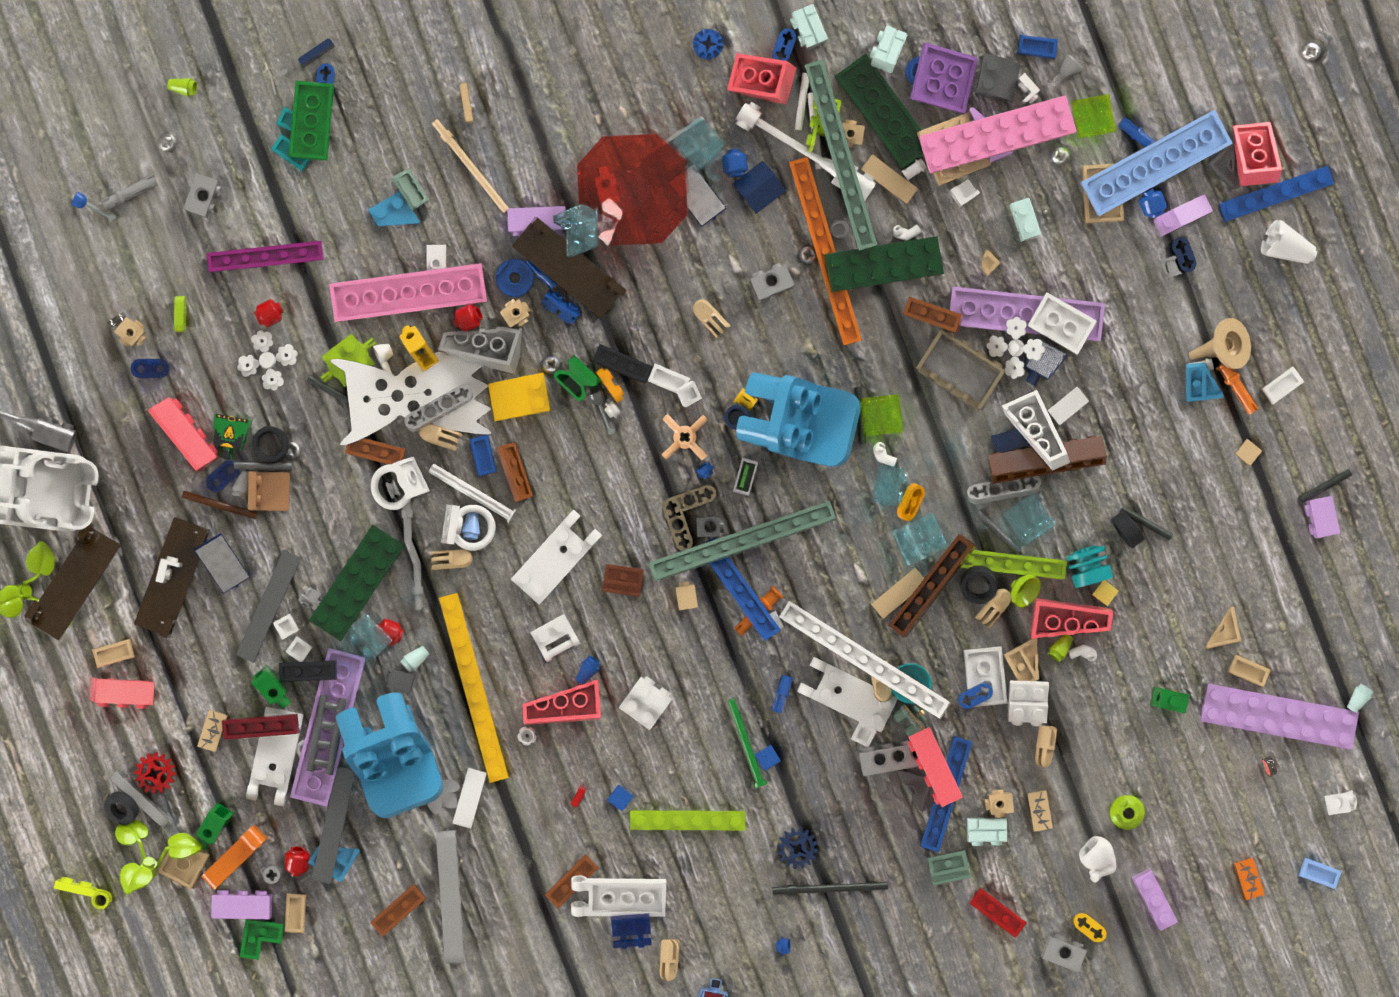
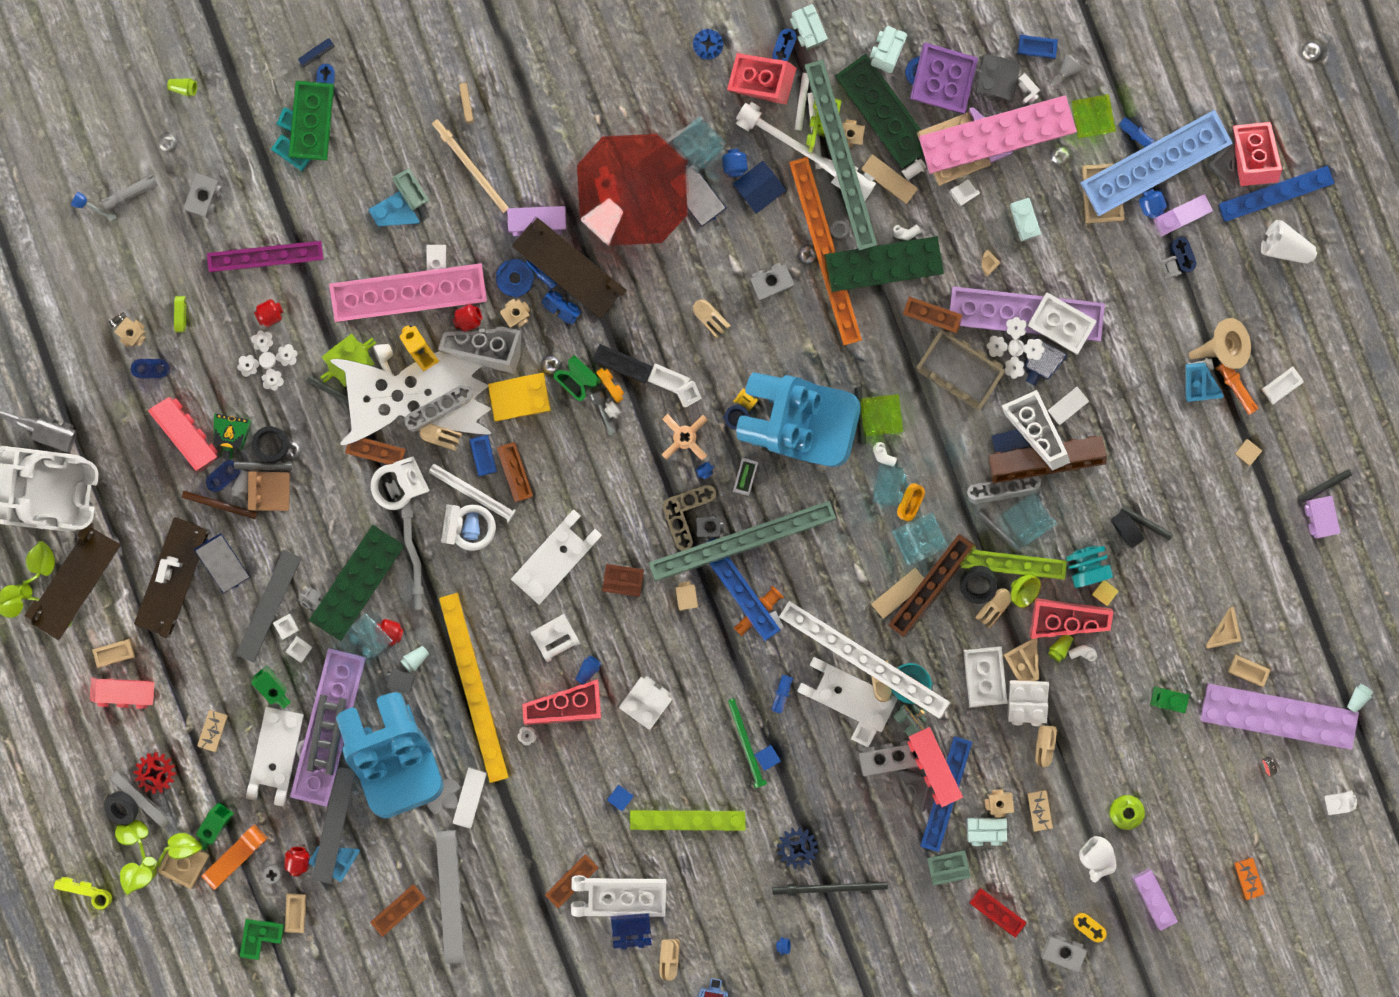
(241, 905): lavender brick -> none
(260, 726): dark red plate -> none
(308, 671): black tile -> none
(457, 559): tan arm -> none
(578, 796): red tile -> none
(580, 228): clear light blue bracket -> none
(973, 691): blue beam -> none
(1320, 873): light blue tile -> none

